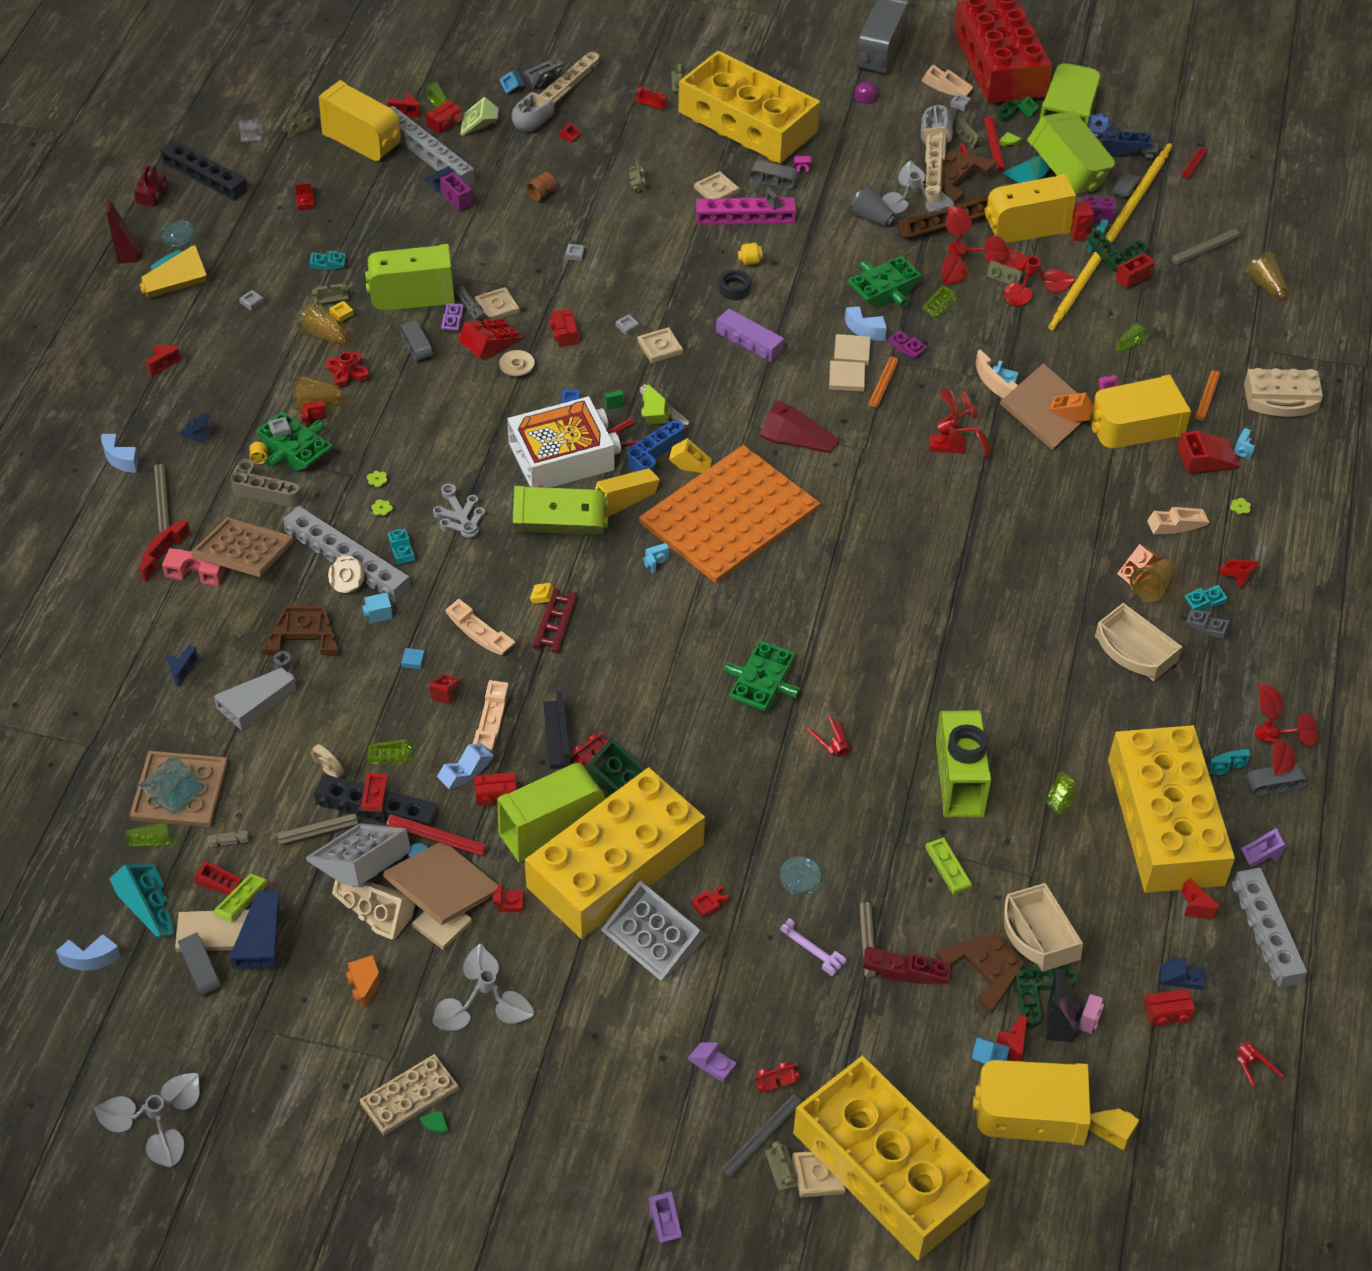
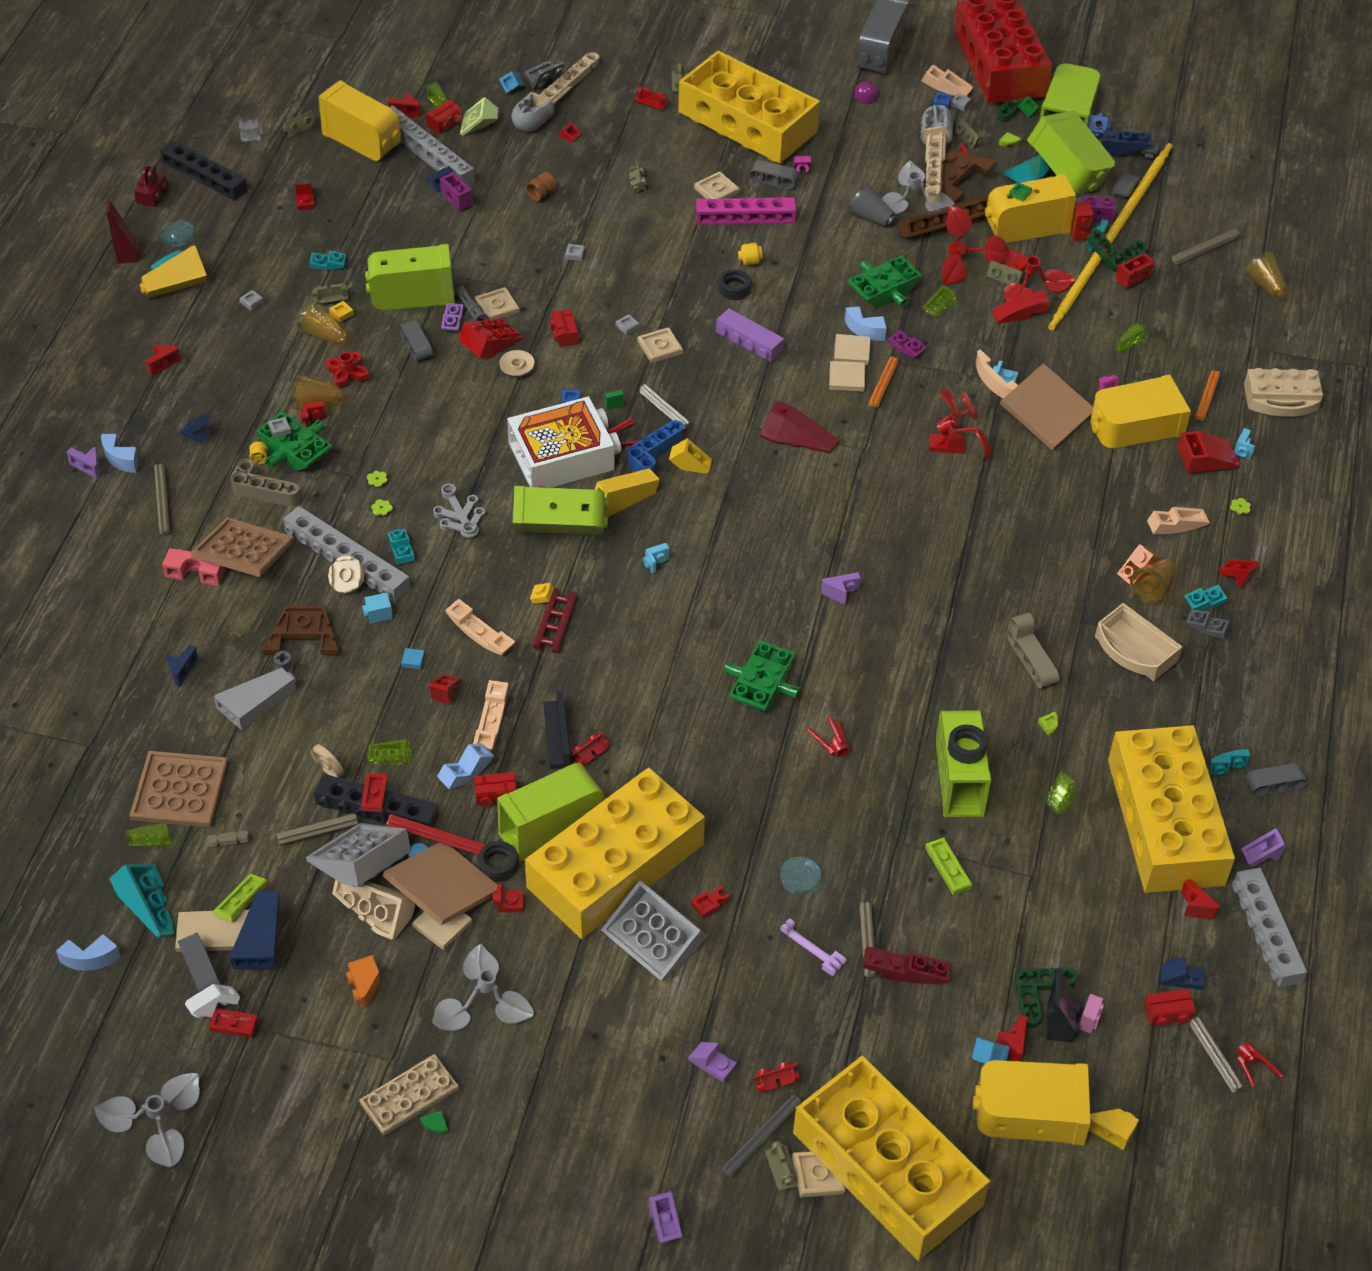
(85, 462): none -> medium lavender slope
(171, 785): clear light blue slope -> none
(174, 534): red slope -> none
(206, 1001): none -> white slope
(213, 870): red slope -> none
(233, 1023): none -> red plate
(493, 848): none -> black tyre
(613, 766): dark green slope -> none
(655, 407): lime slope -> none
(729, 513): orange plate -> none
(772, 199): dark grey slope -> none
(838, 586): none -> medium lavender slope
(942, 99): none -> blue plate
(992, 960): reddish brown wing -> none
(994, 143): red axle -> none
(1020, 191): none -> green tile
(1021, 307): none -> red slope
(1030, 651): none -> dark tan beam
(1042, 928): tan piece -> none
(1049, 723): none -> lime tile
(1073, 406): orange slope -> none
(1194, 162): red axle -> none
(1216, 1054): none -> dark tan axle
(1283, 755): red plant -> none

